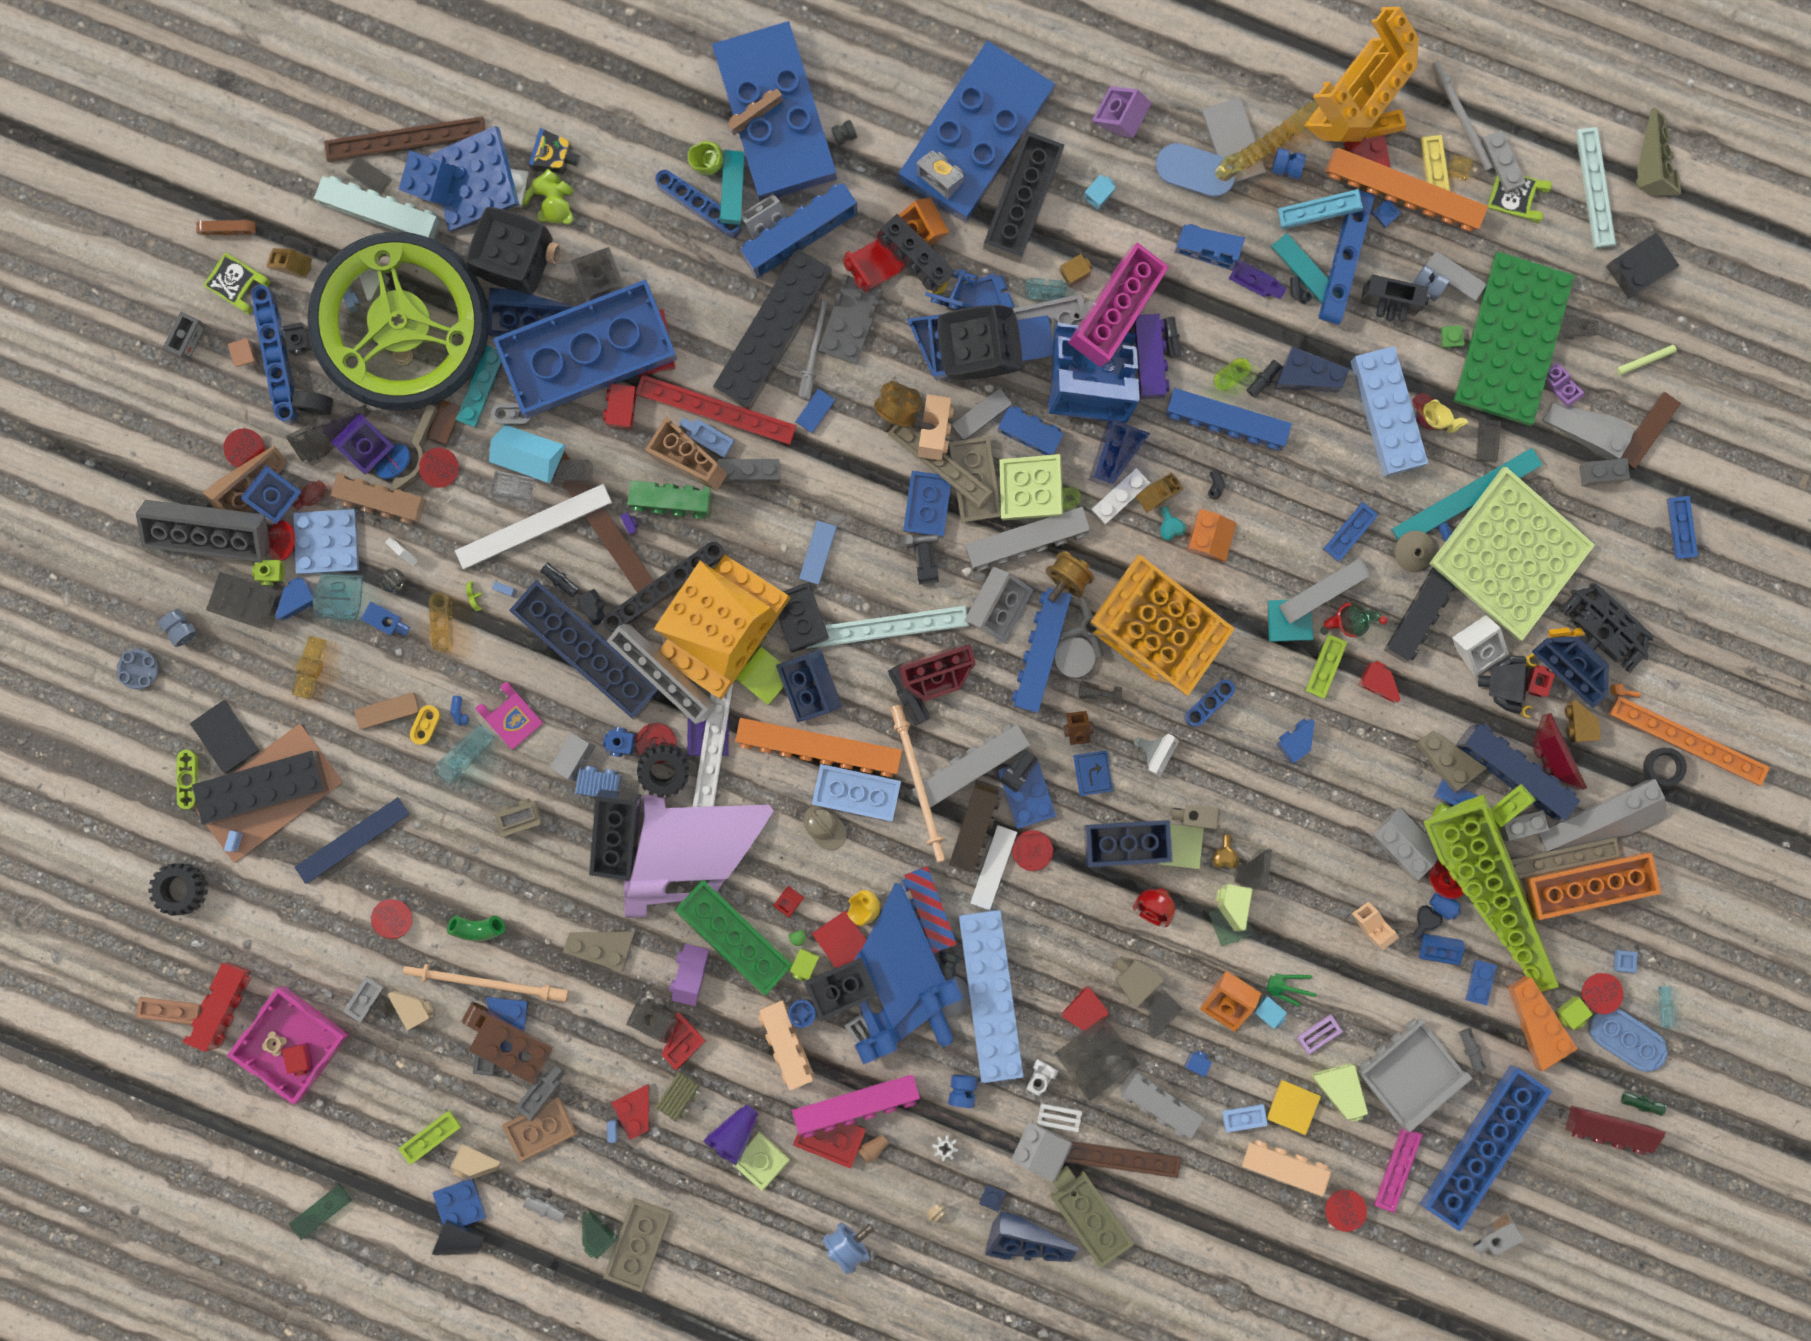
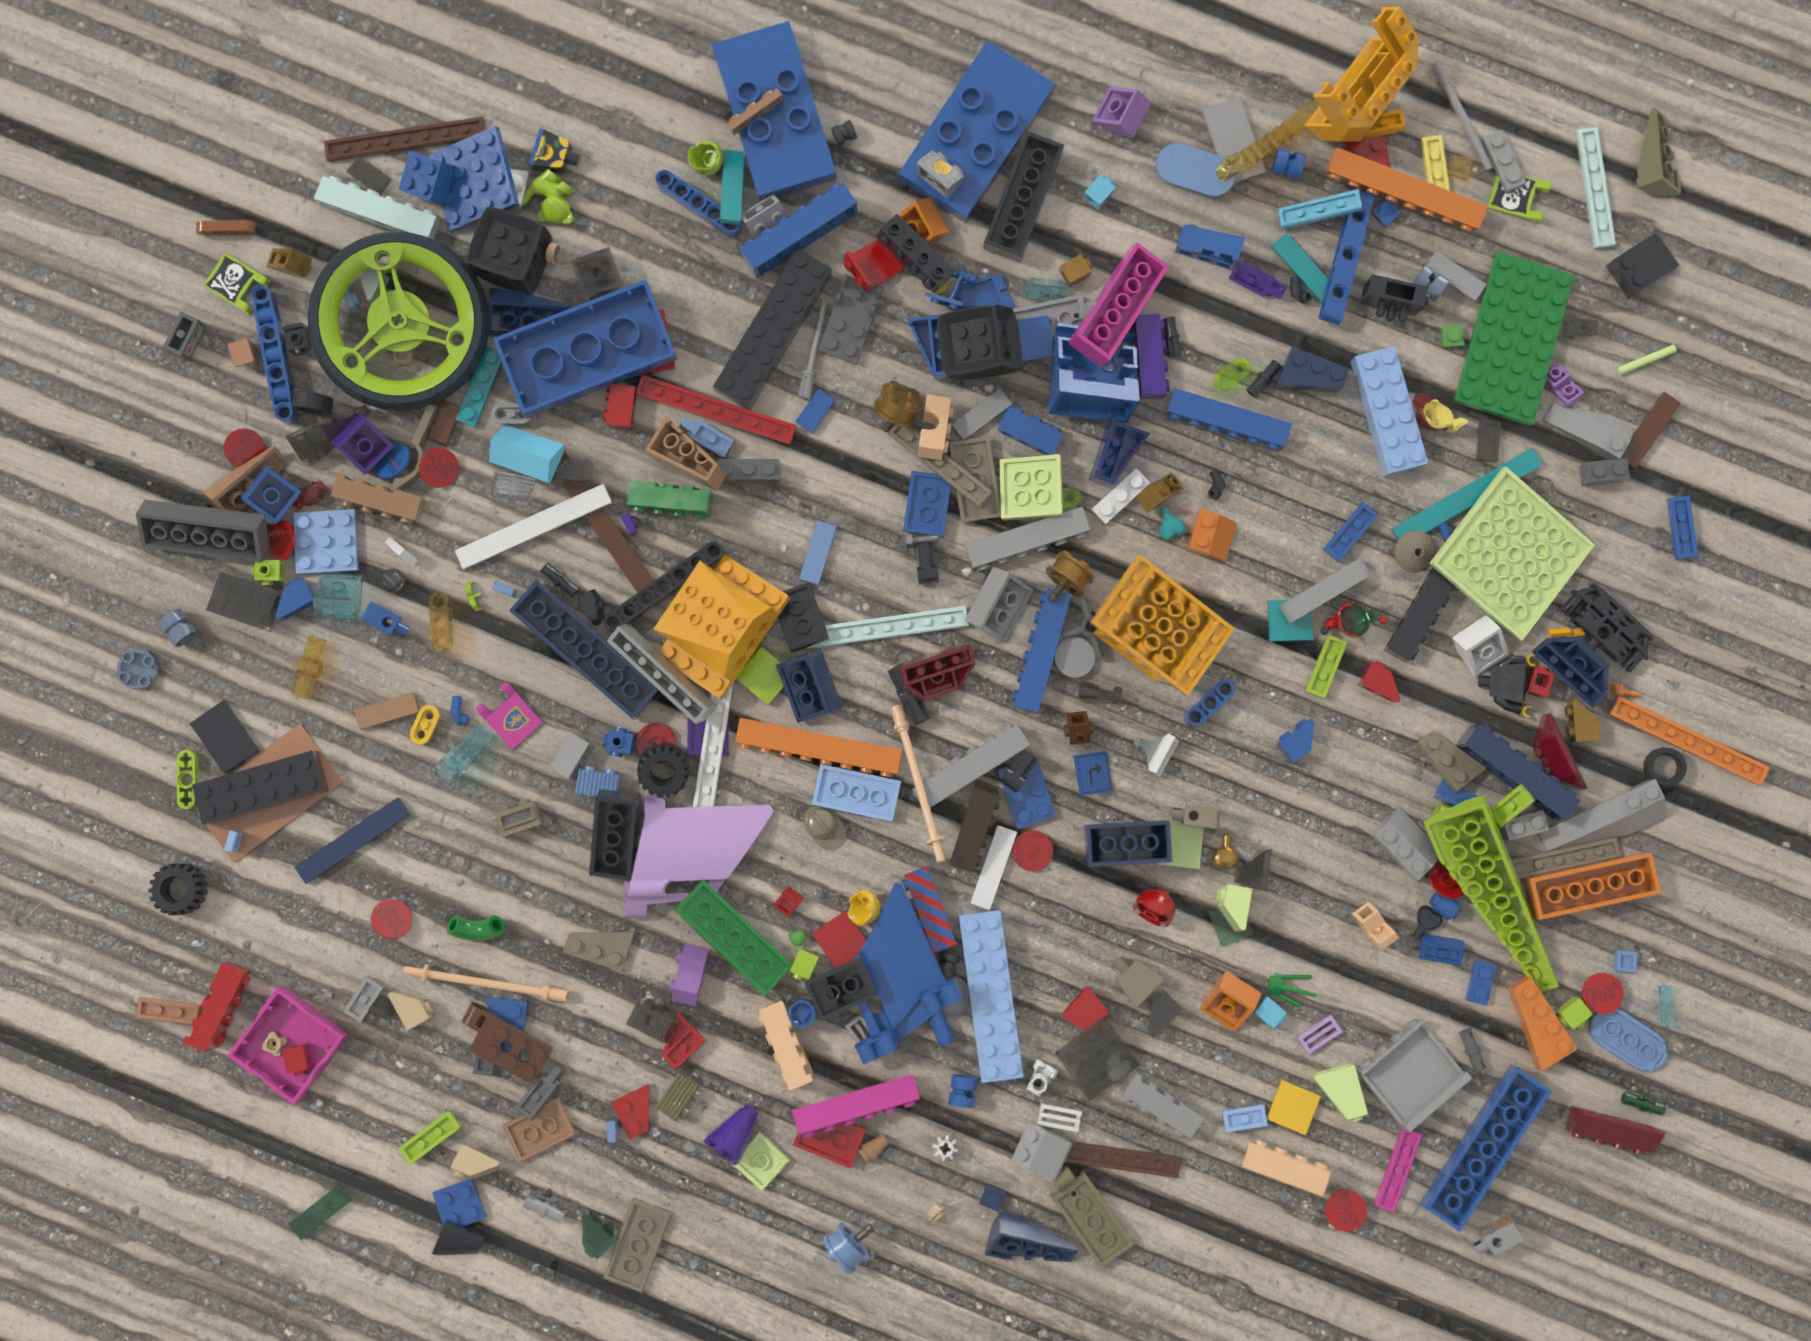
(1198, 1063): blue plate -> none

